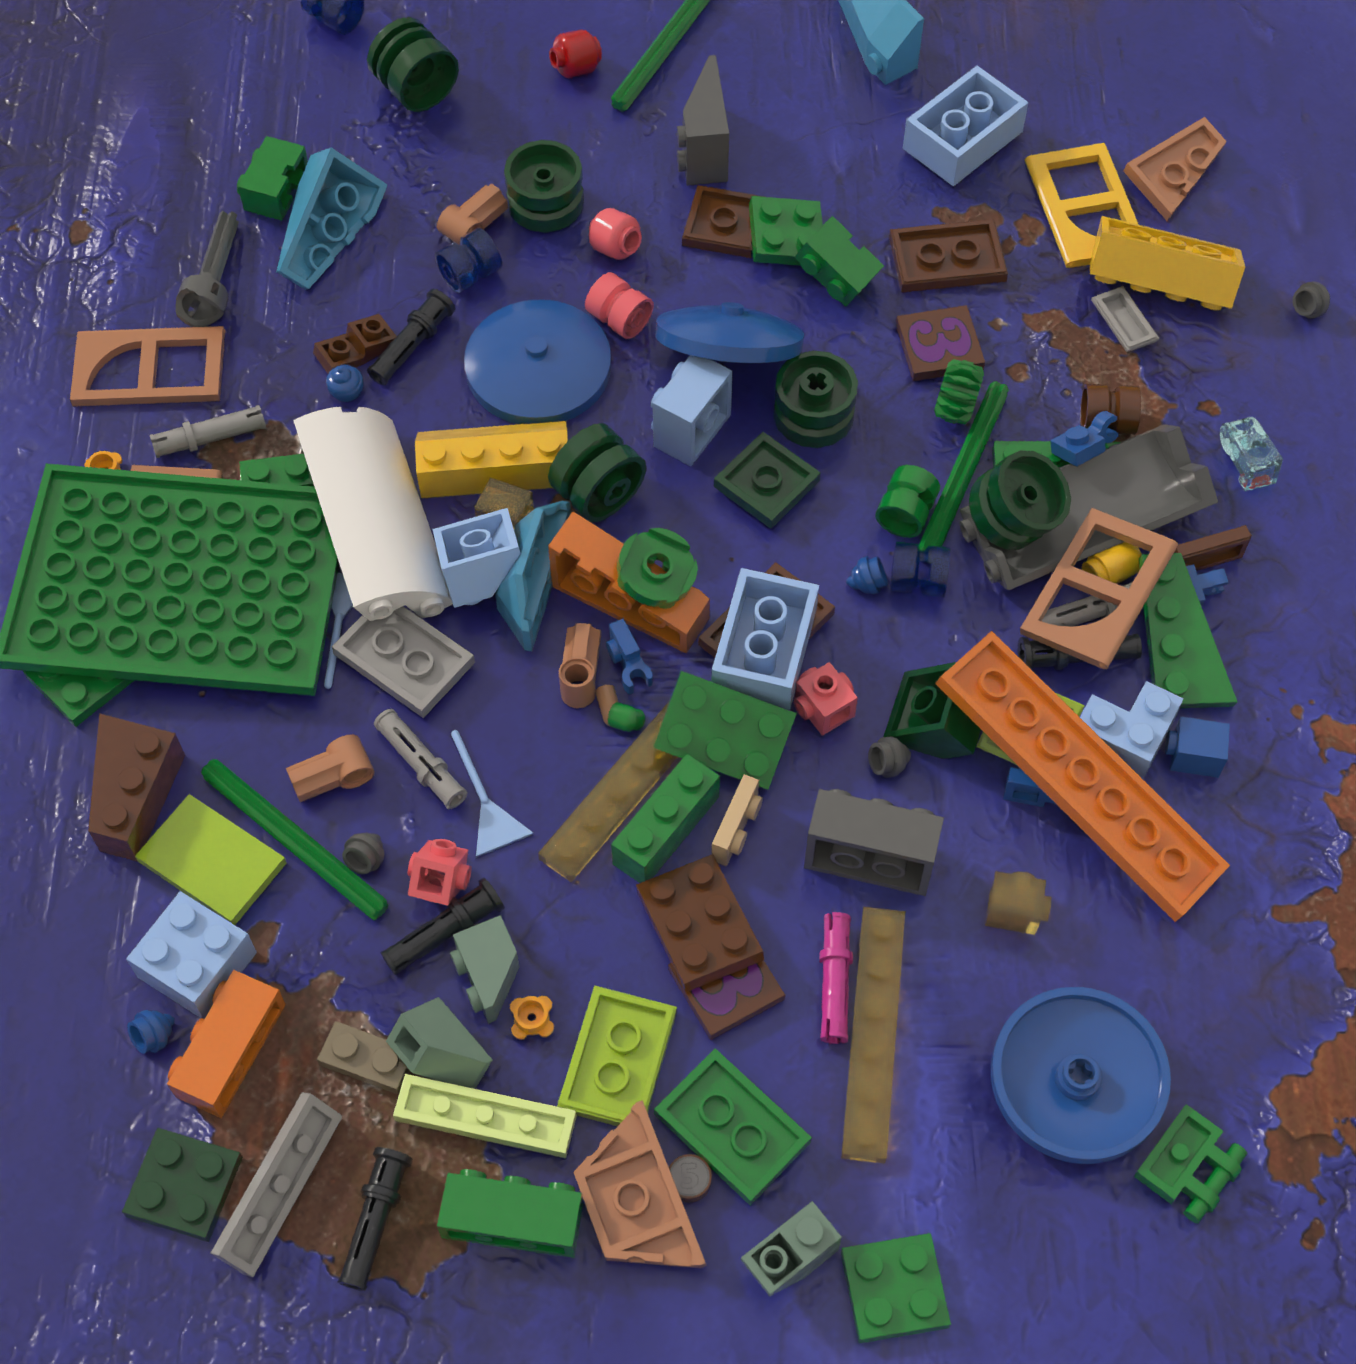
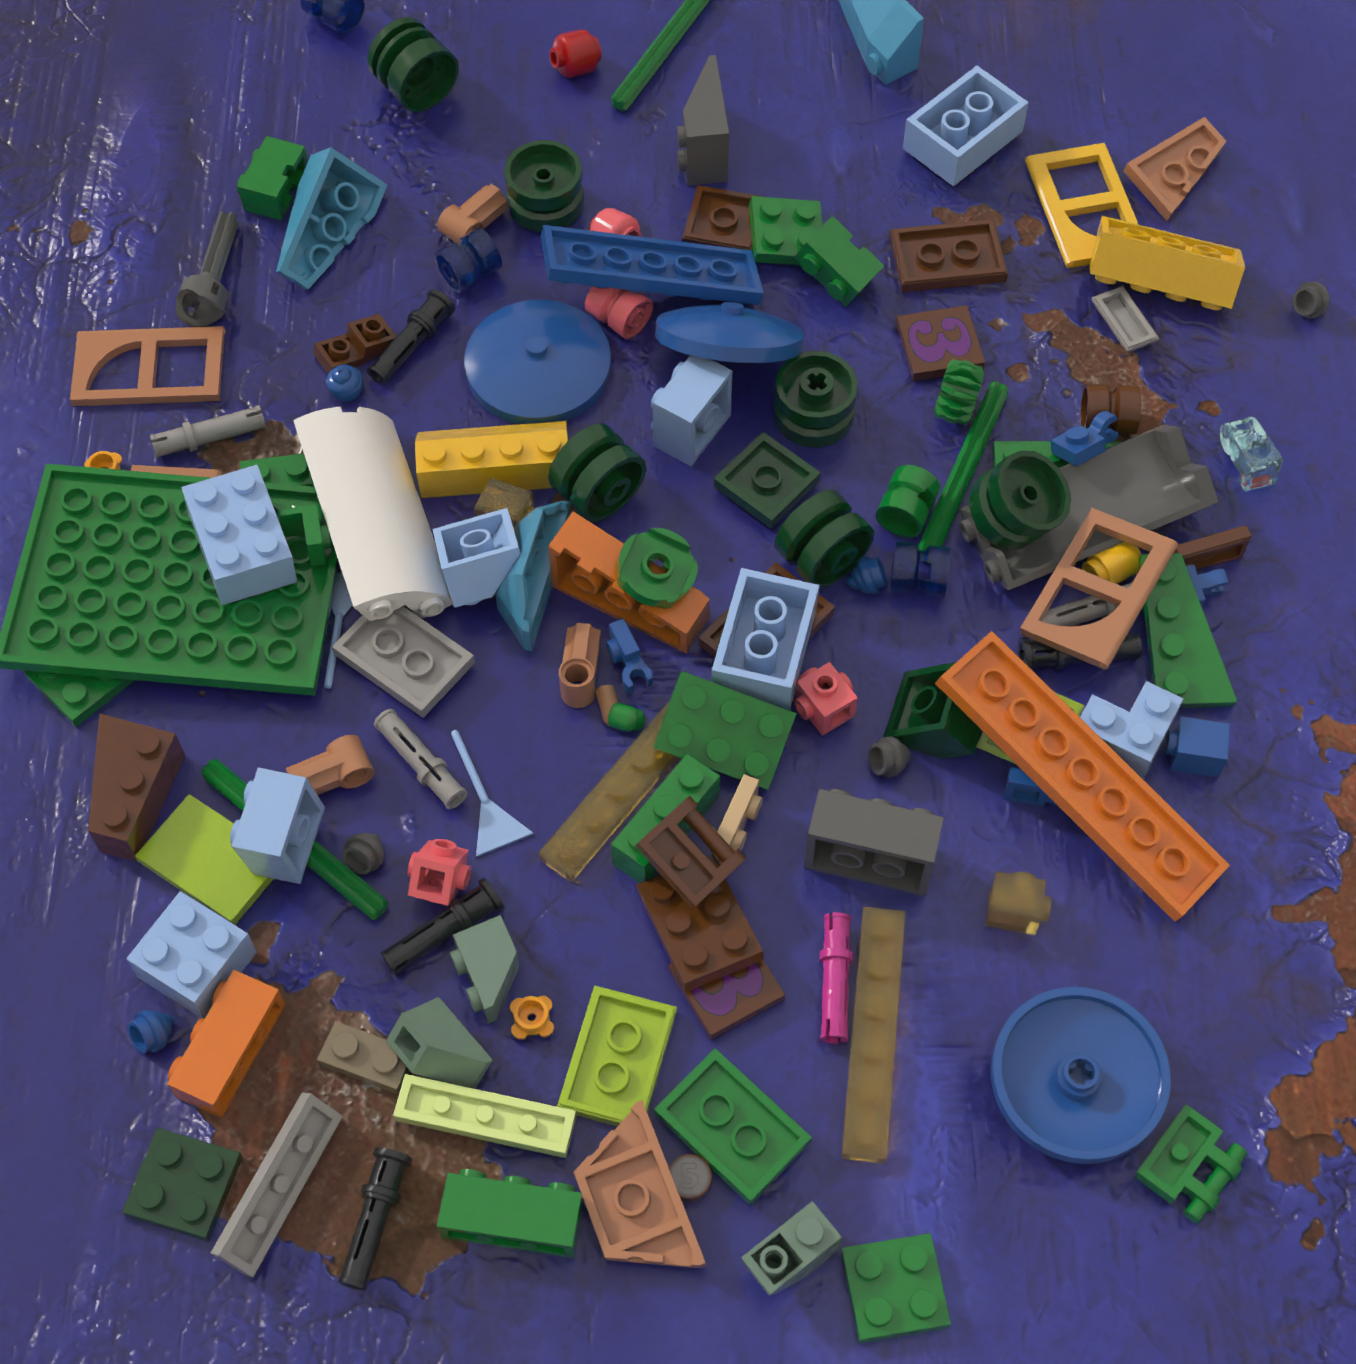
(239, 534): none -> light blue brick
(277, 825): none -> light blue brick
(306, 521): none -> green bracket
(650, 265): none -> blue plate
(681, 860): none -> reddish brown plate
(824, 538): none -> dark green wheel

